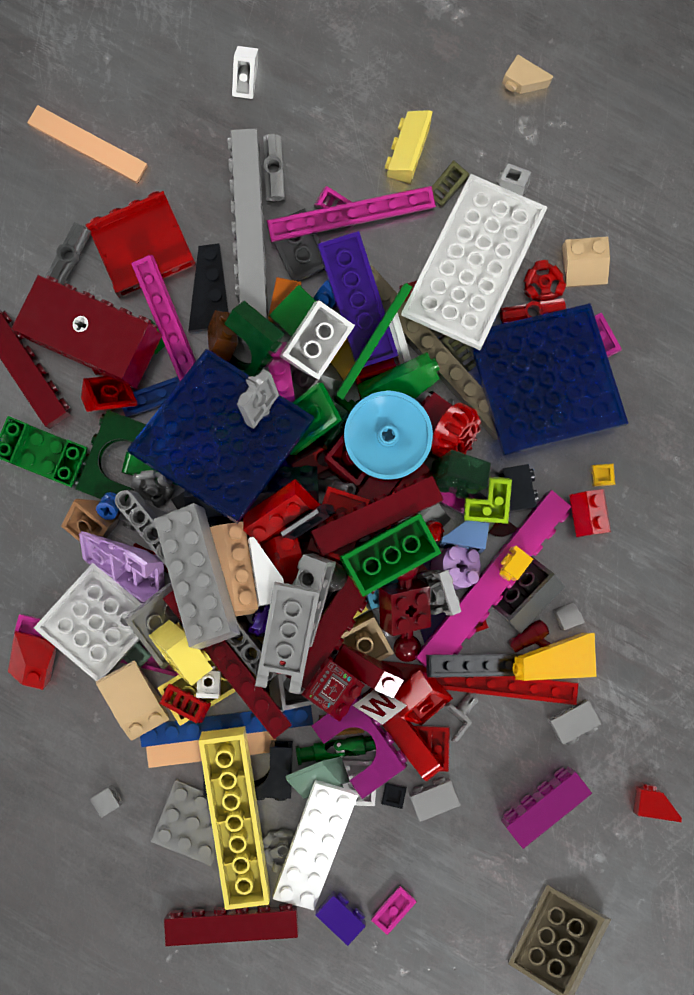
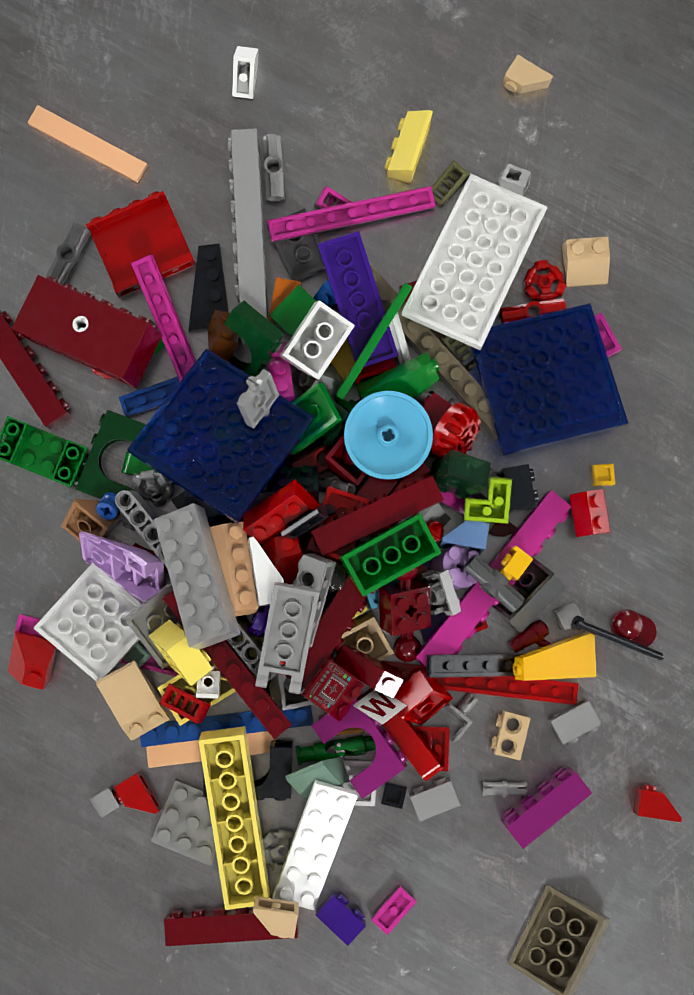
(106, 394): red slope -> none
(137, 794): none -> red slope
(277, 915): none -> tan slope
(494, 583): none -> dark grey piece
(504, 788): none -> light grey pin
(516, 735): none -> tan brick
(579, 624): none -> black bar
(633, 627): none -> dark red cap

